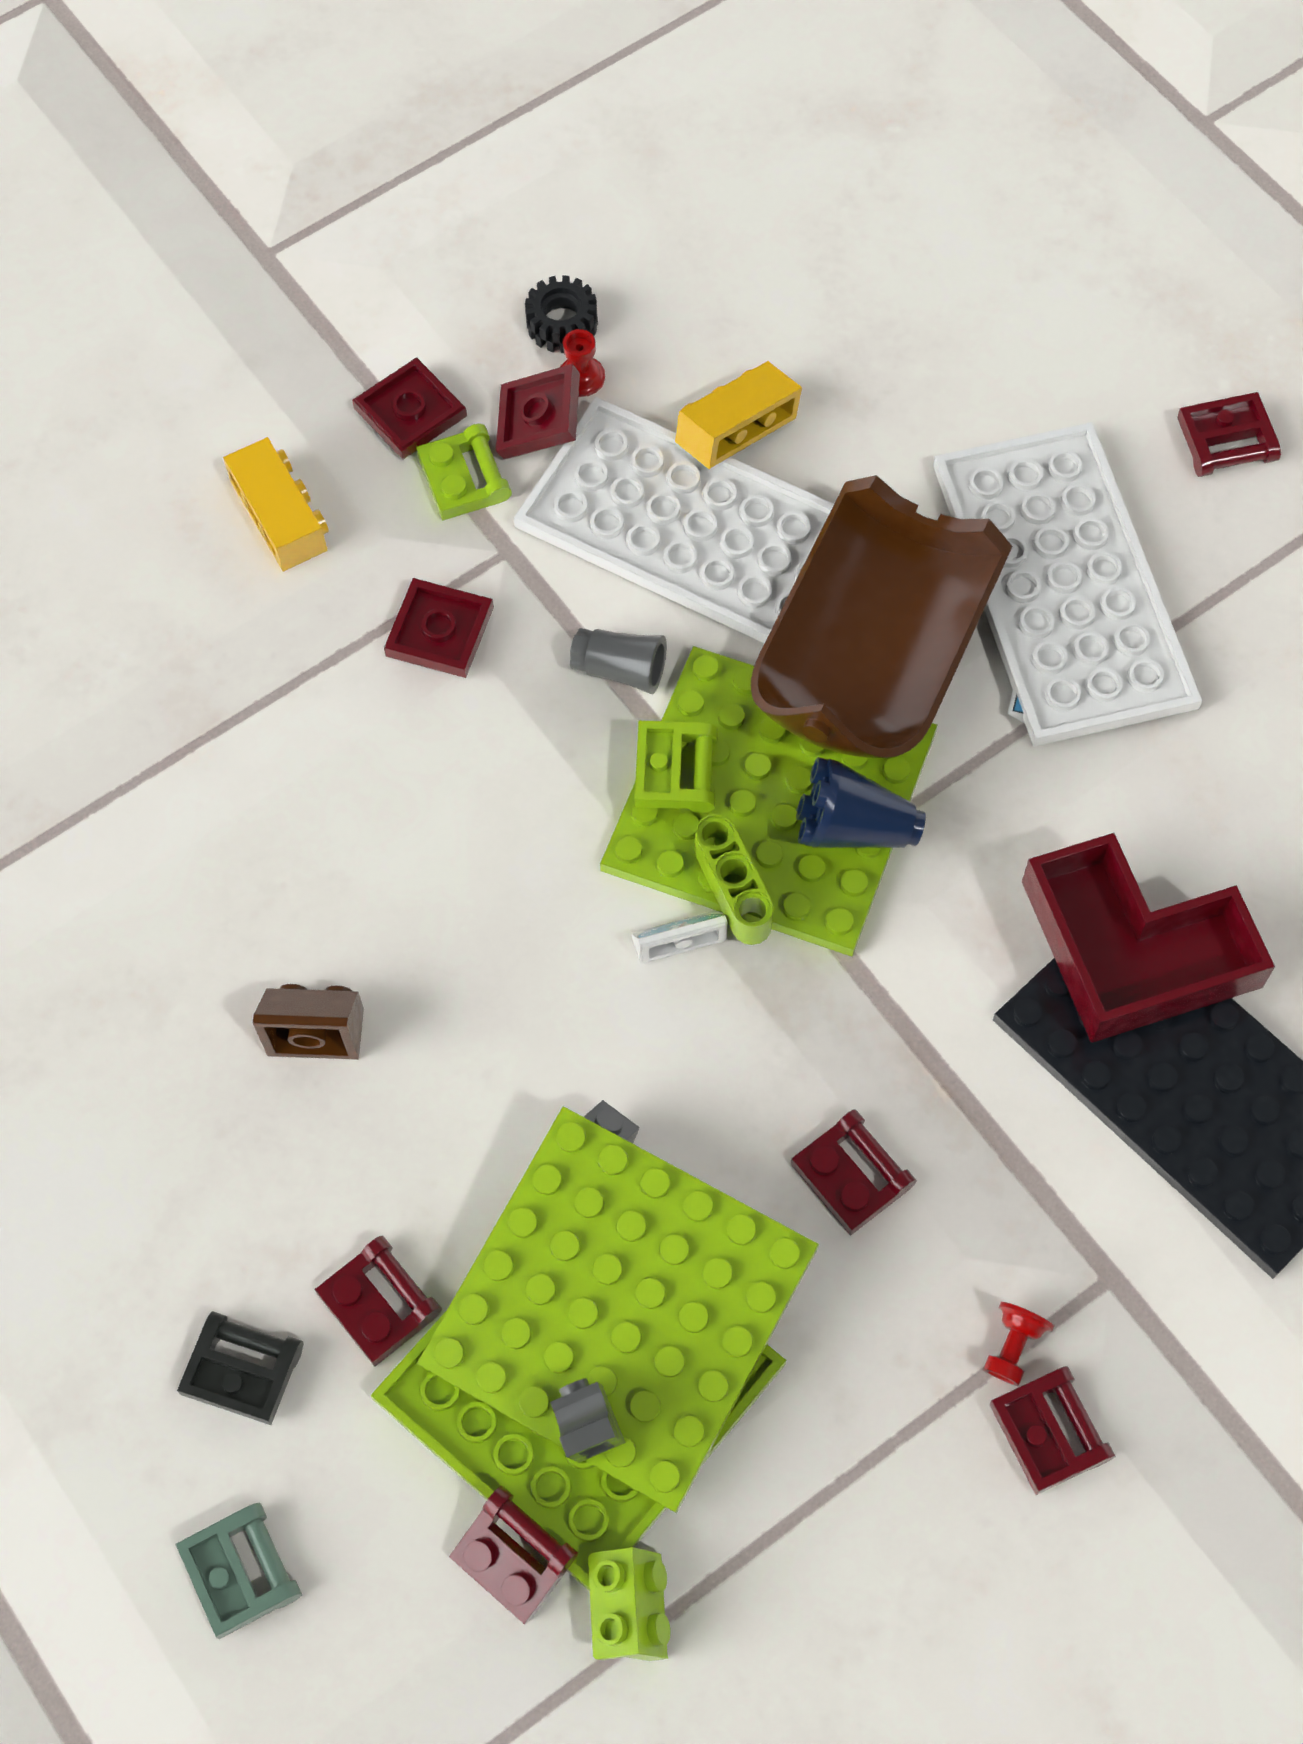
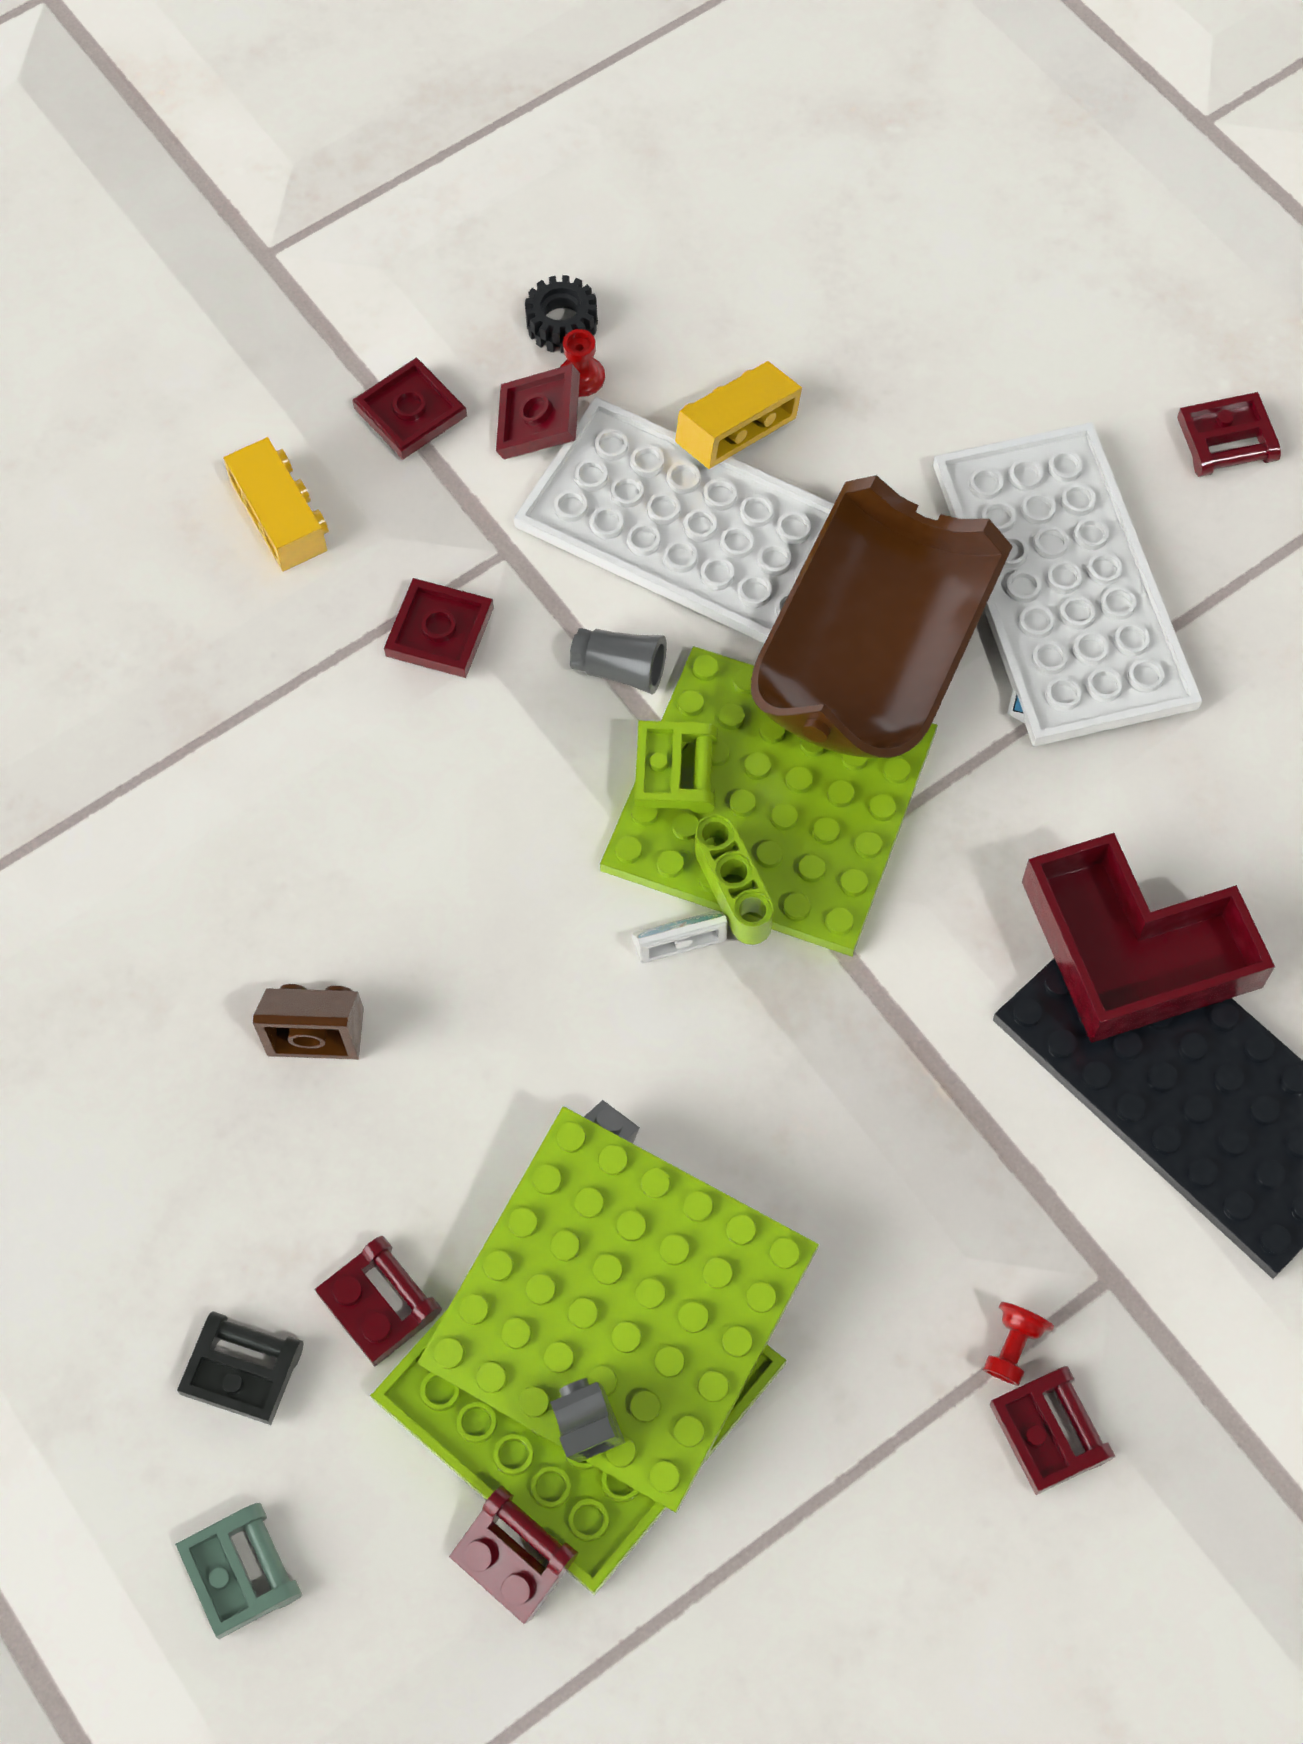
(450, 476): lime plate -> none
(628, 1604): lime bracket -> none
(841, 1182): dark red plate -> none
(855, 811): dark blue cone -> none

